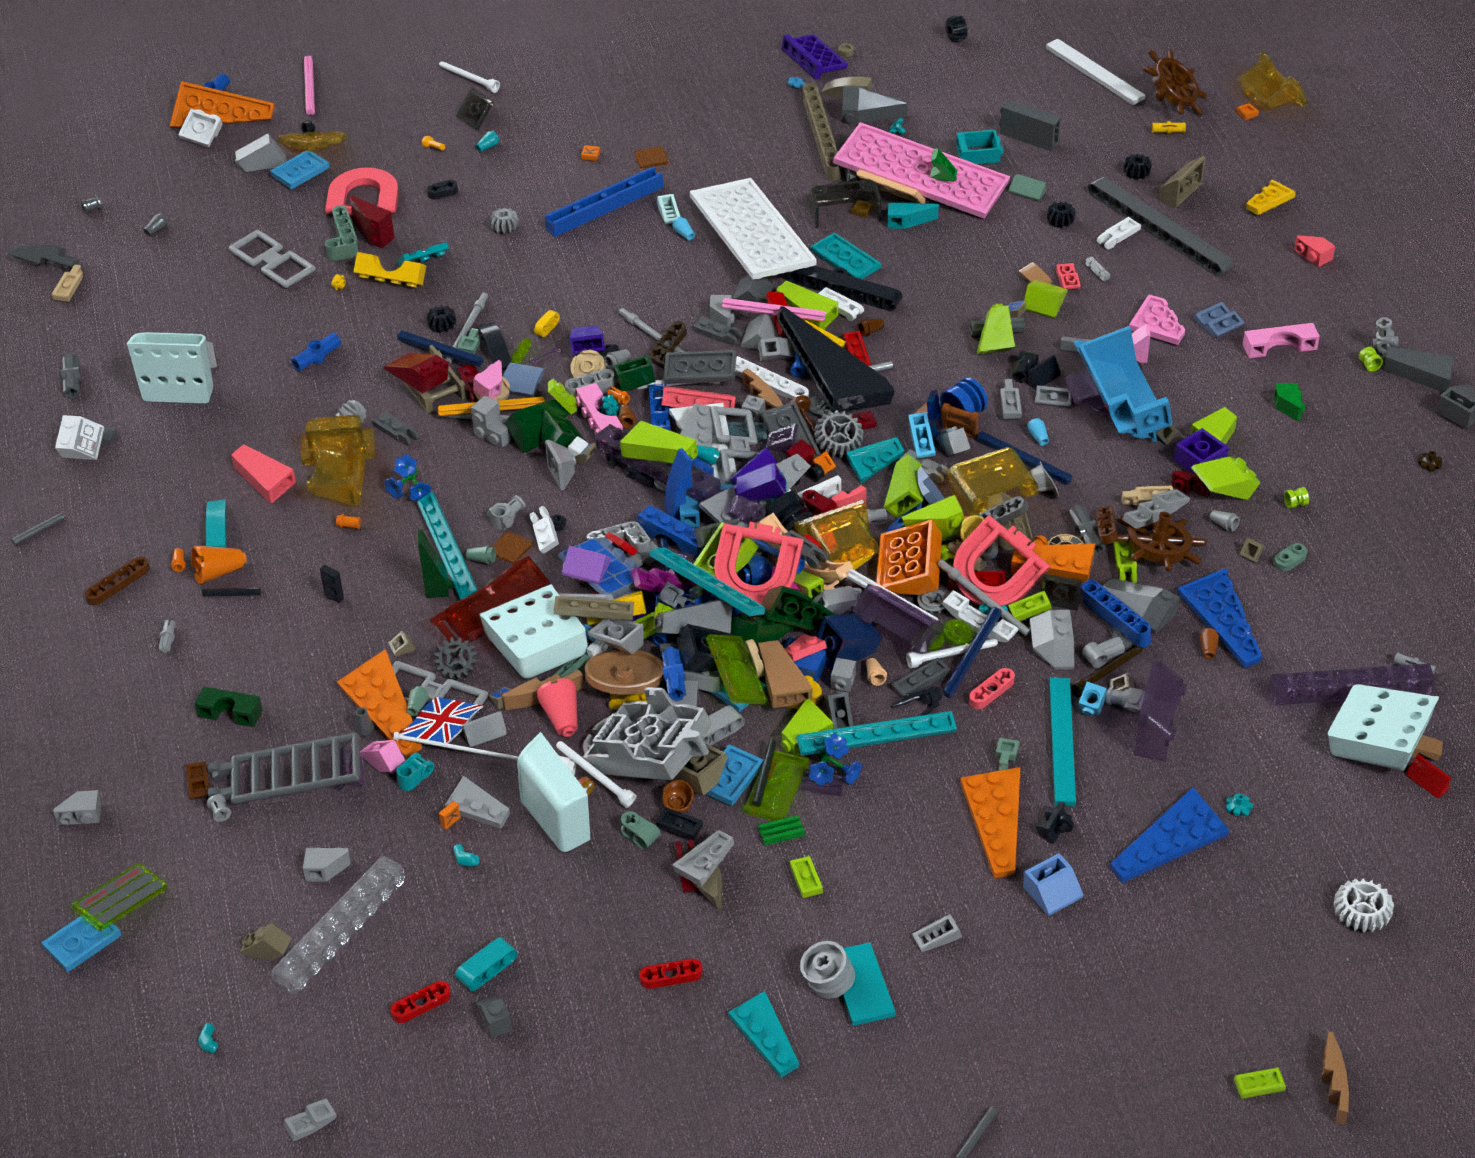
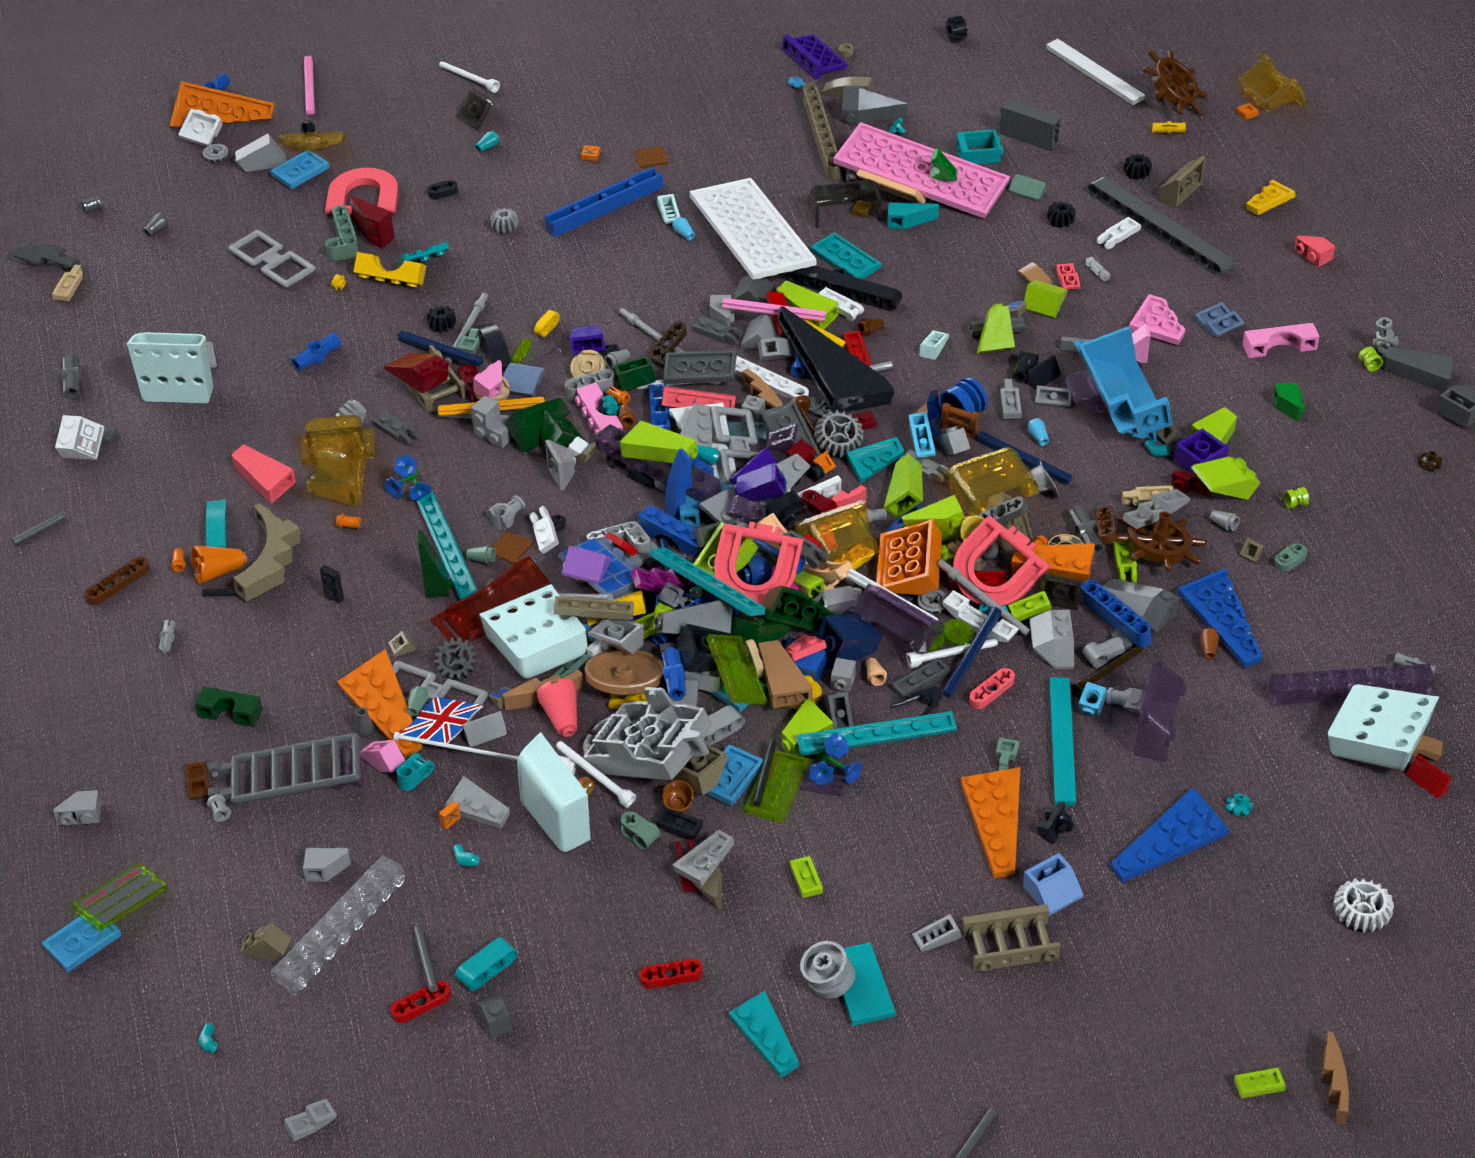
(220, 150): none -> light grey gear
(269, 567): none -> dark tan arch
(425, 959): none -> dark grey bar
(428, 141): light orange bar -> none
(558, 391): lime plate -> none
(780, 827): green tile -> none
(928, 488): sand blue slope -> none
(933, 344): none -> light aqua slope
(1009, 920): none -> dark tan fence
(1122, 682): dark tan slope -> none
(1157, 450): none -> teal arm

